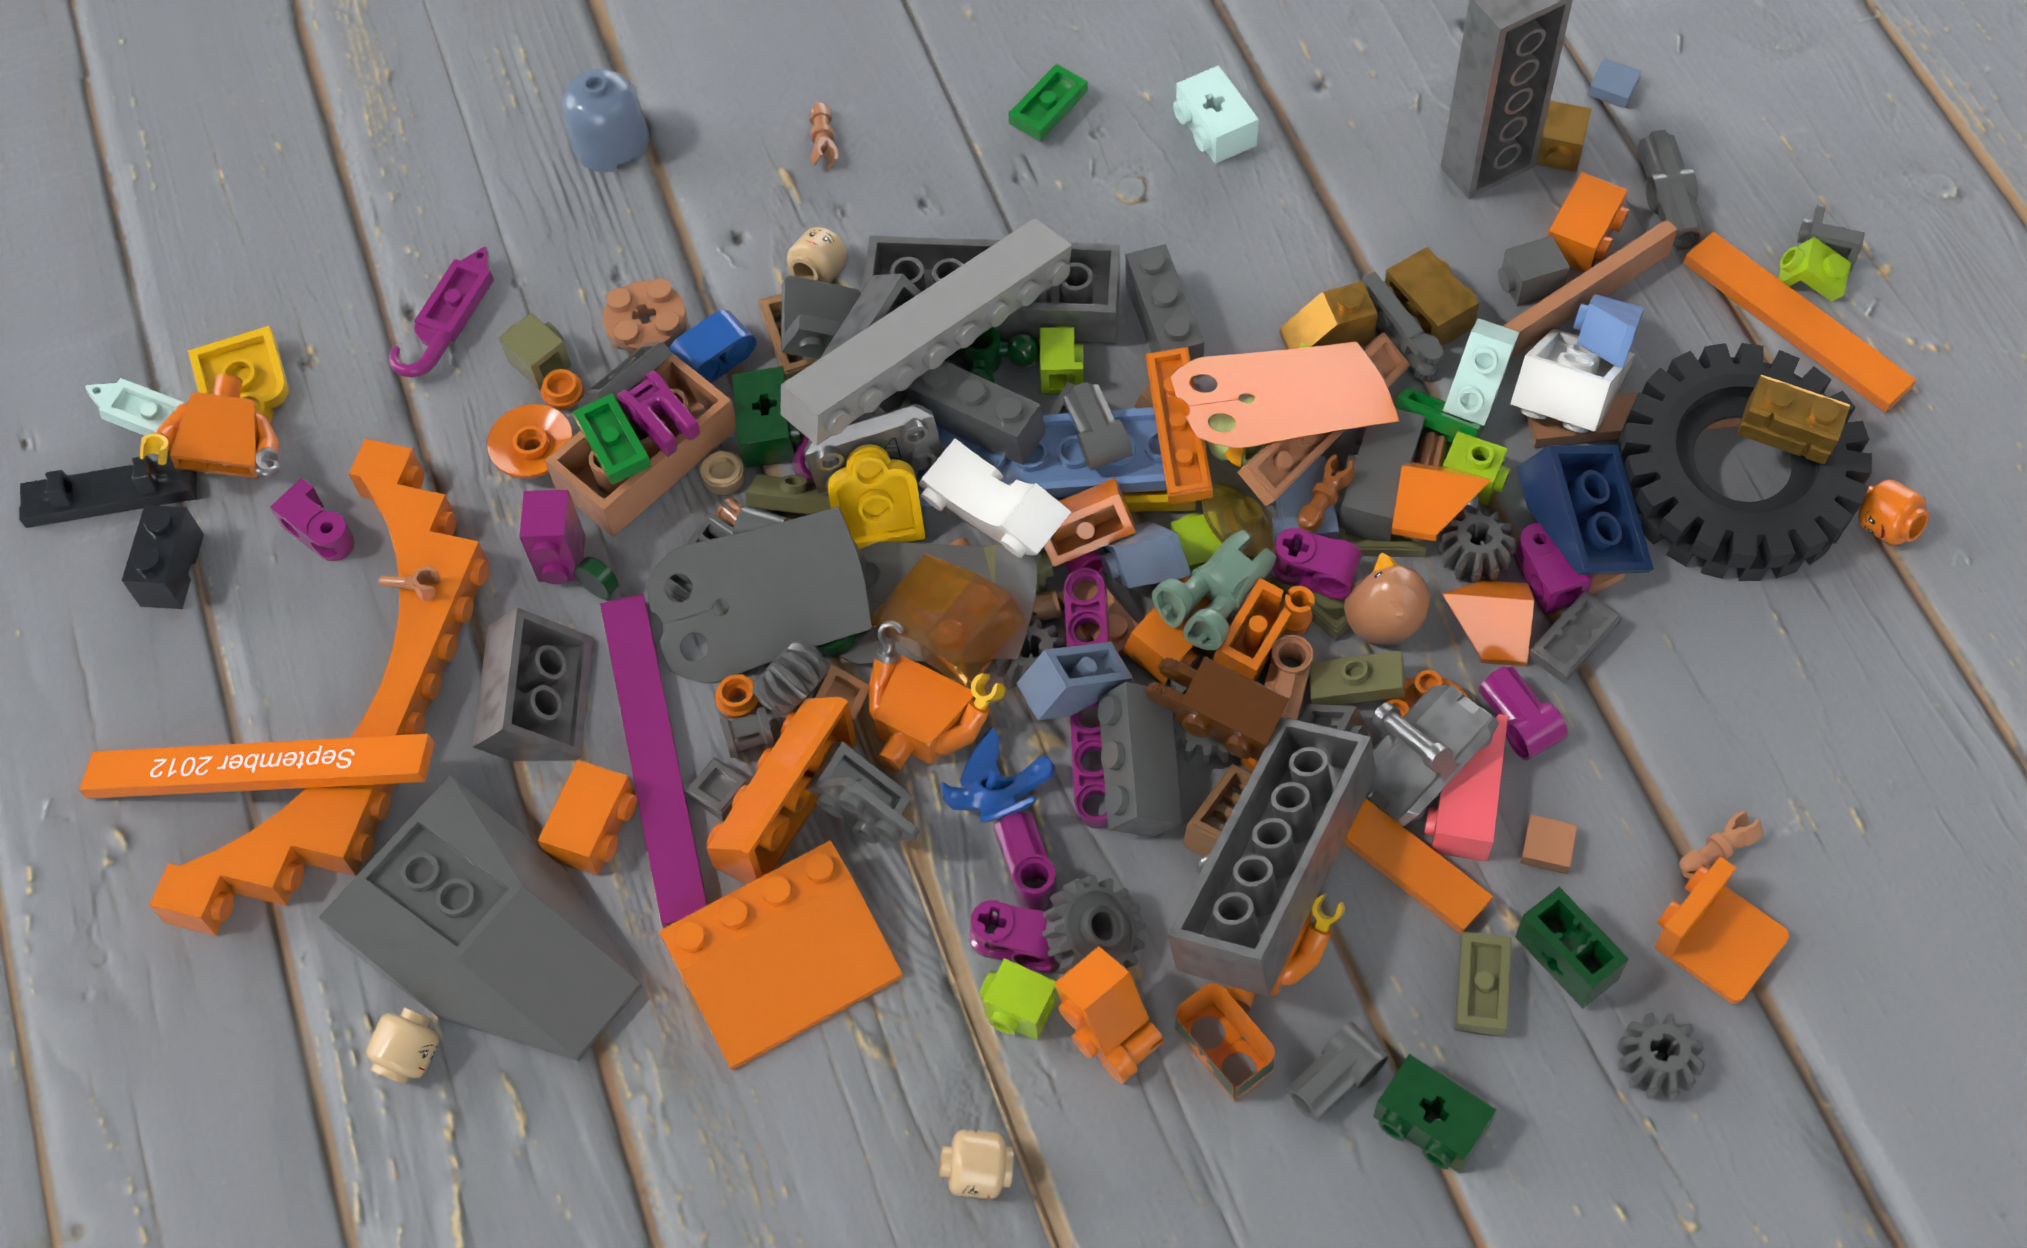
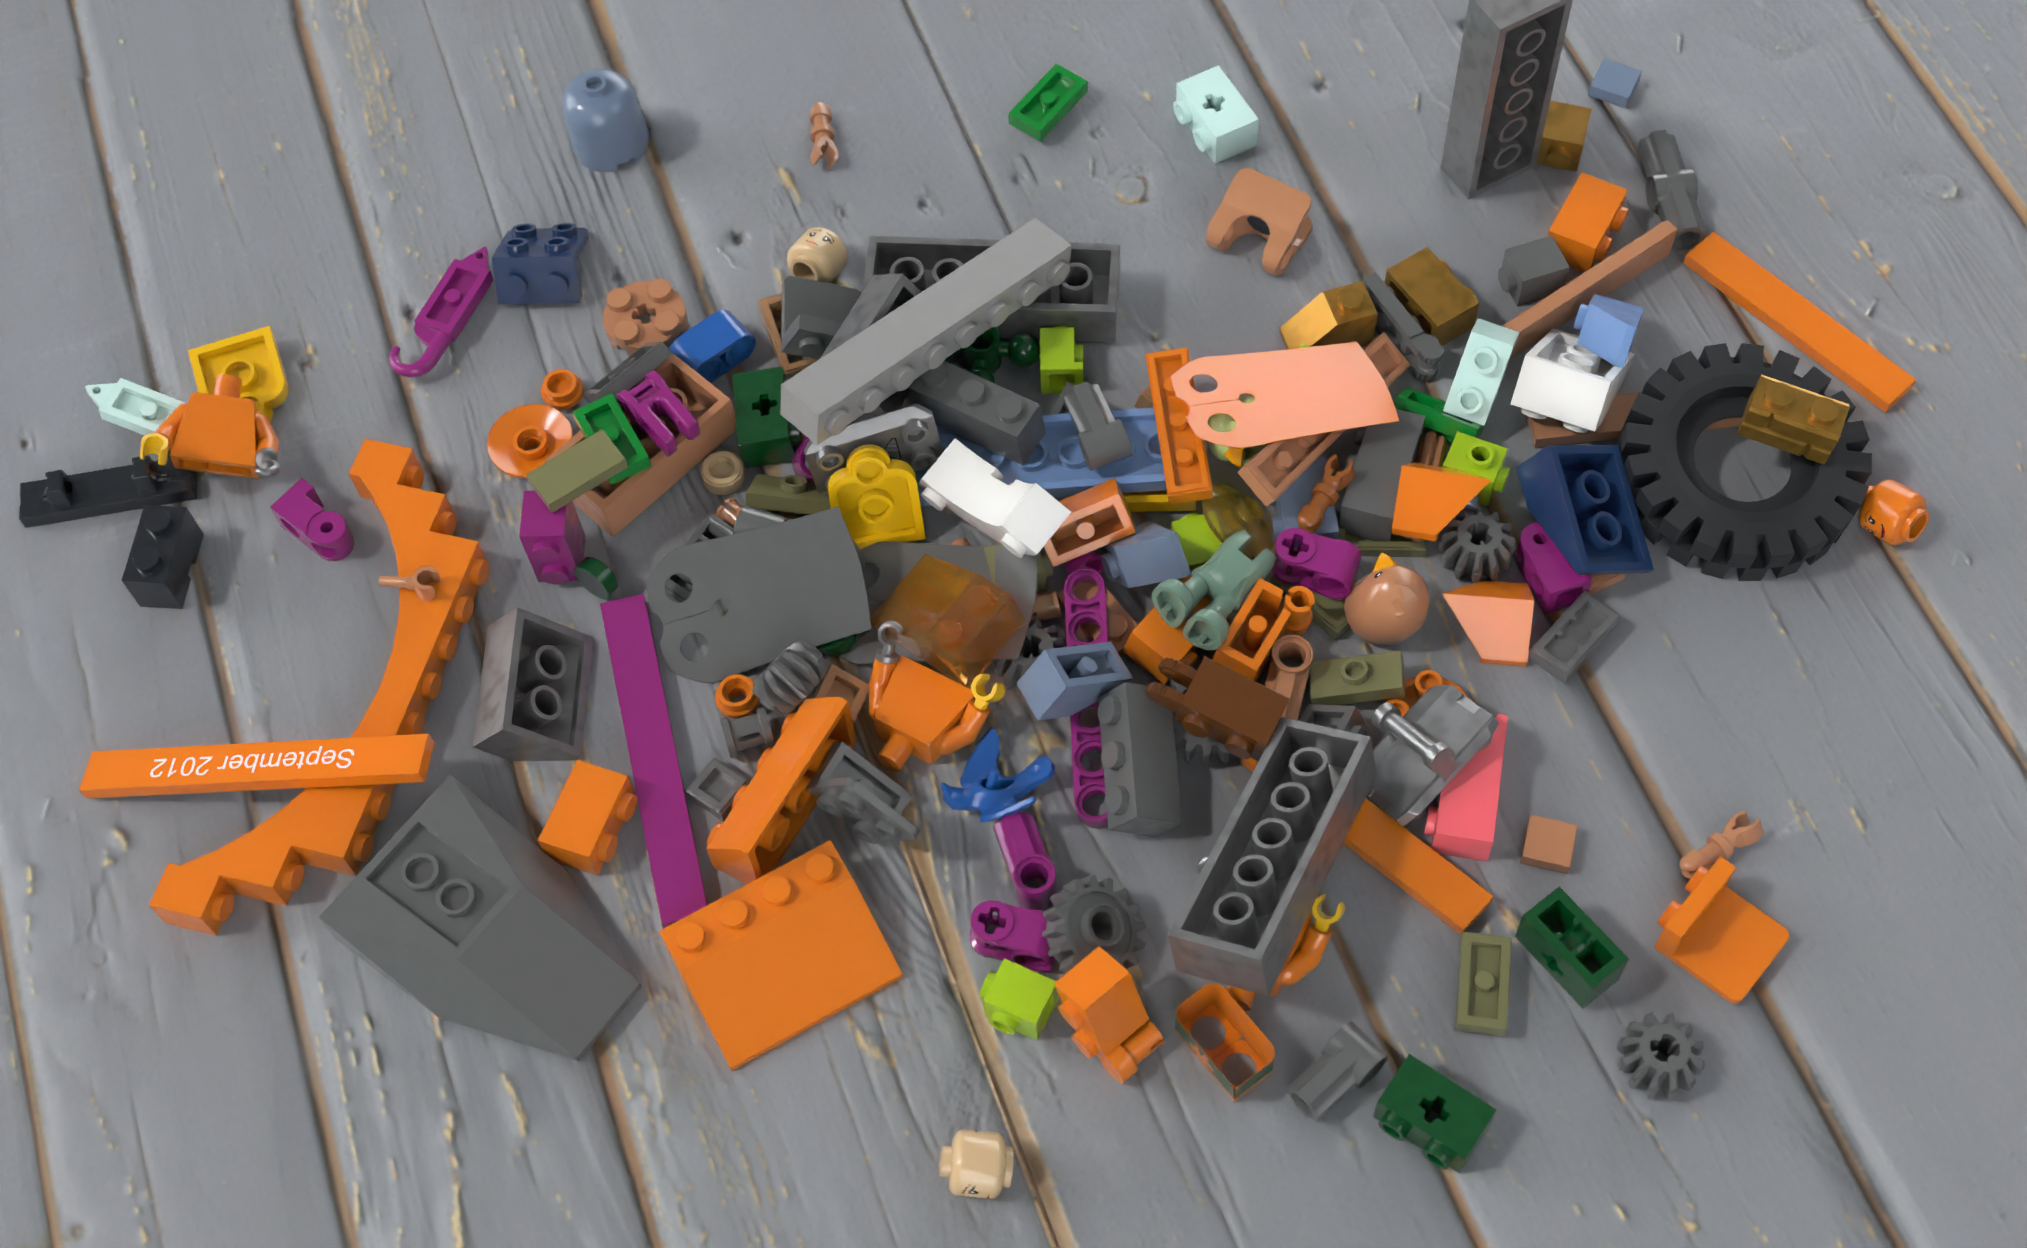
(402, 1045): tan head -> none
(534, 349): olive brick -> none
(539, 264): none -> dark blue bracket
(577, 470): none -> olive tile
(1162, 302): dark grey brick -> none
(1202, 829): medium nougat slope -> none
(1264, 208): none -> nougat piece
(1530, 724): magenta piece -> none
(1817, 267): lime bracket -> none
(1840, 239): dark grey bracket -> none

